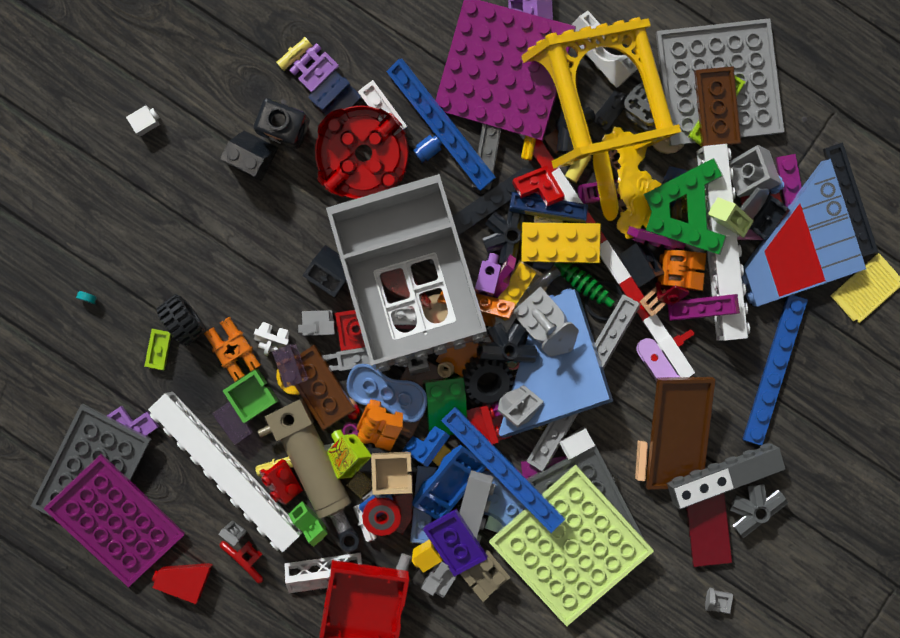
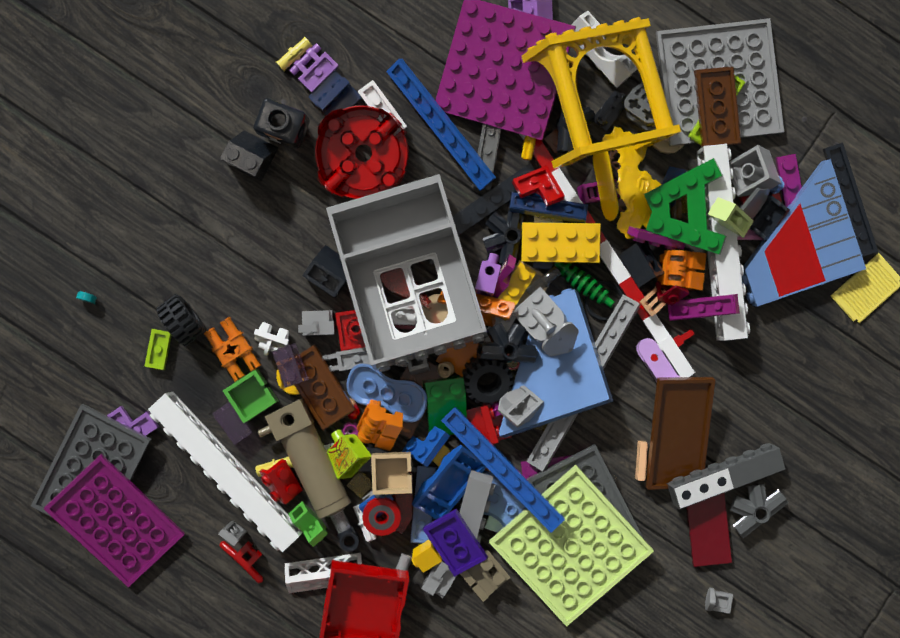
(143, 120): white brick -> none
(182, 580): red slope -> none
(427, 148): blue brick -> none
(576, 169): light yellow cylinder -> none
(577, 443): white slope -> none
(775, 369): blue plate -> none

